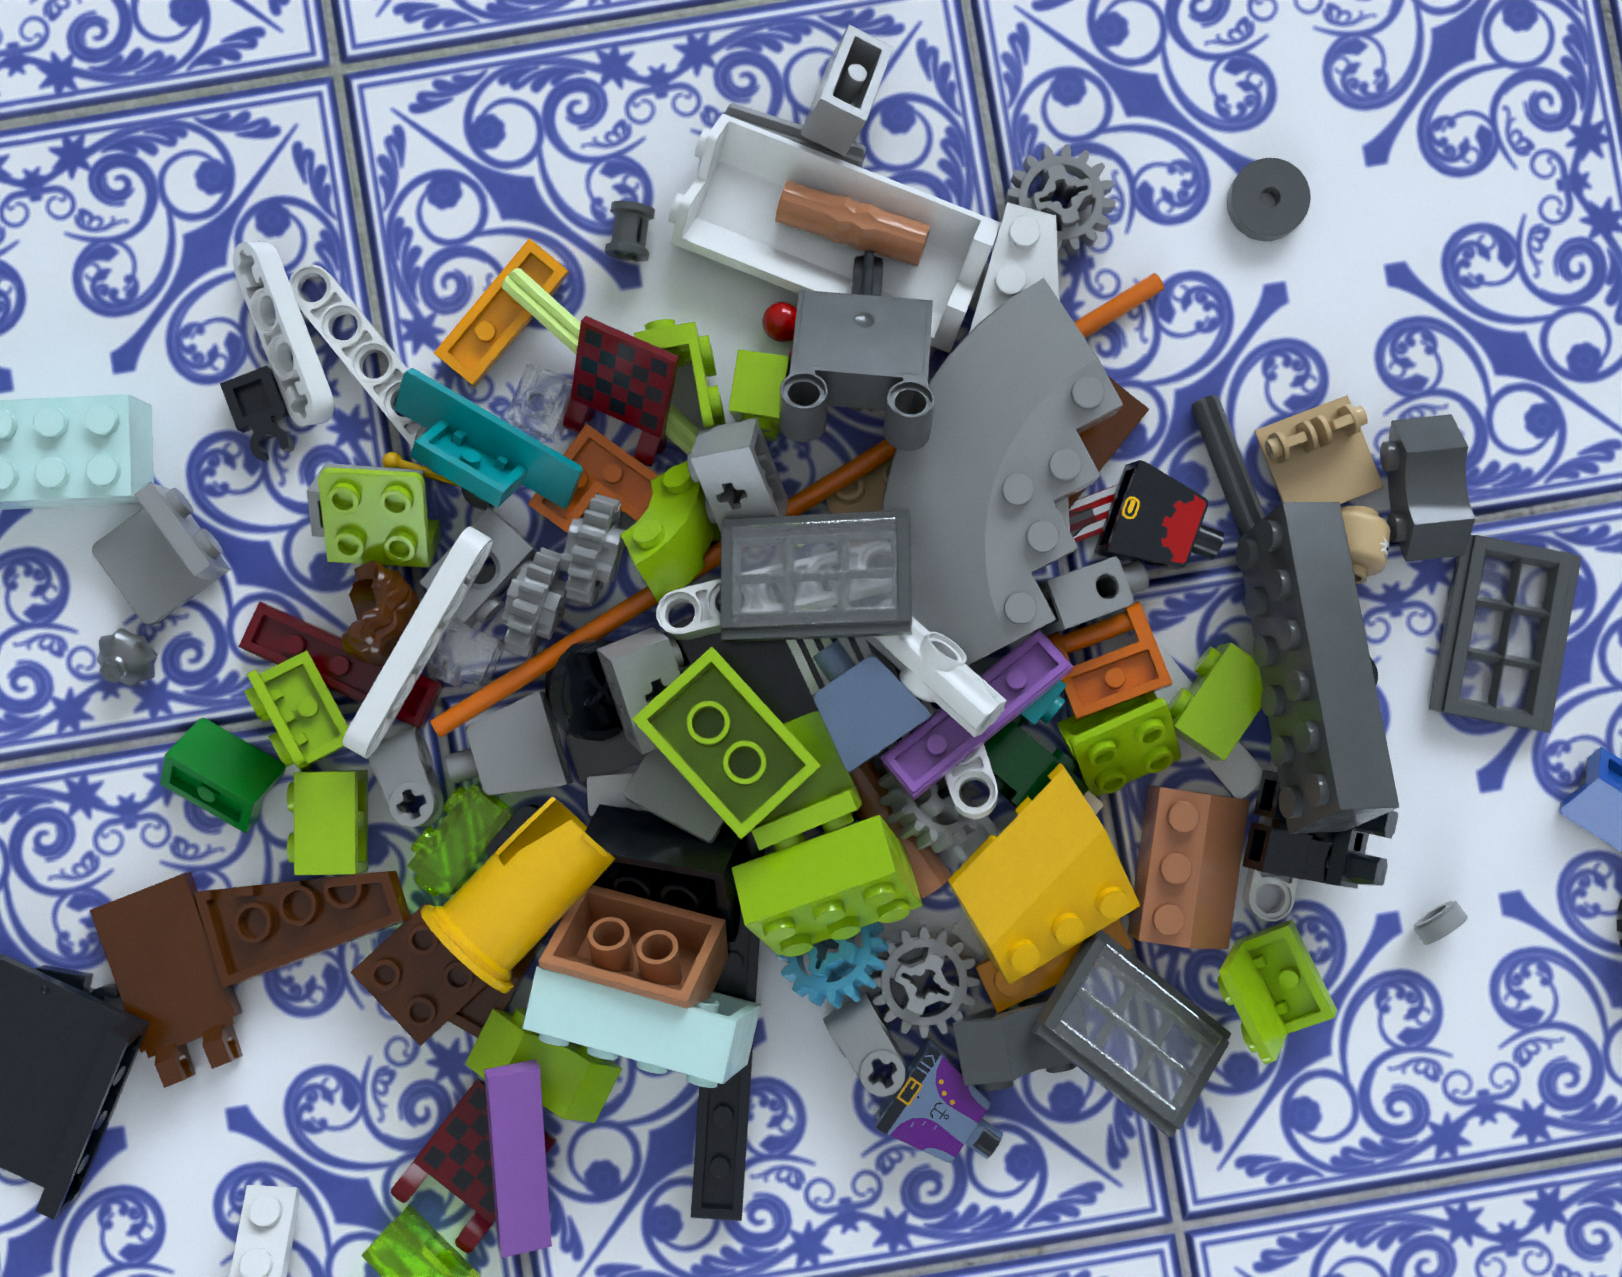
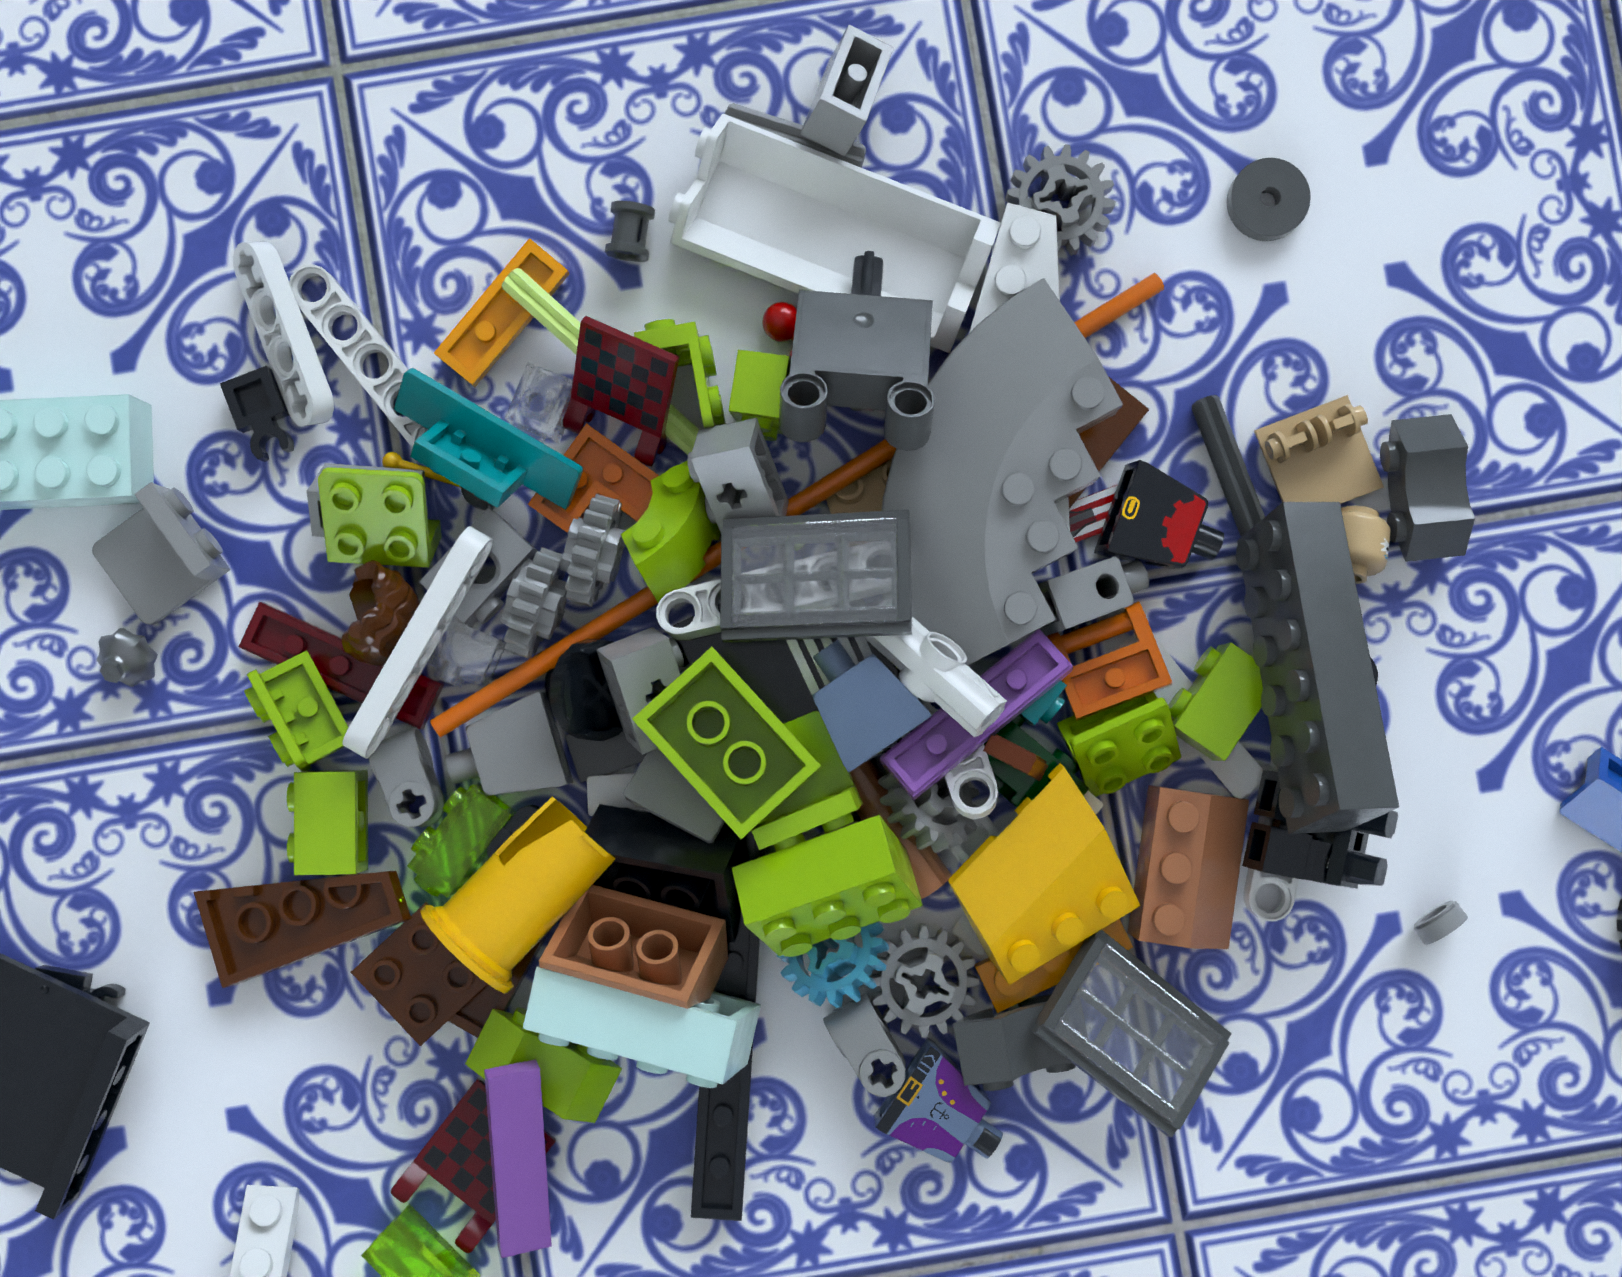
(169, 976): reddish brown tile -> none
(221, 773): green panel -> none
(852, 223): nougat axle -> none
(1016, 756): none -> copper tile
(1273, 988): lime bracket -> none
(1505, 633): dark grey piece -> none

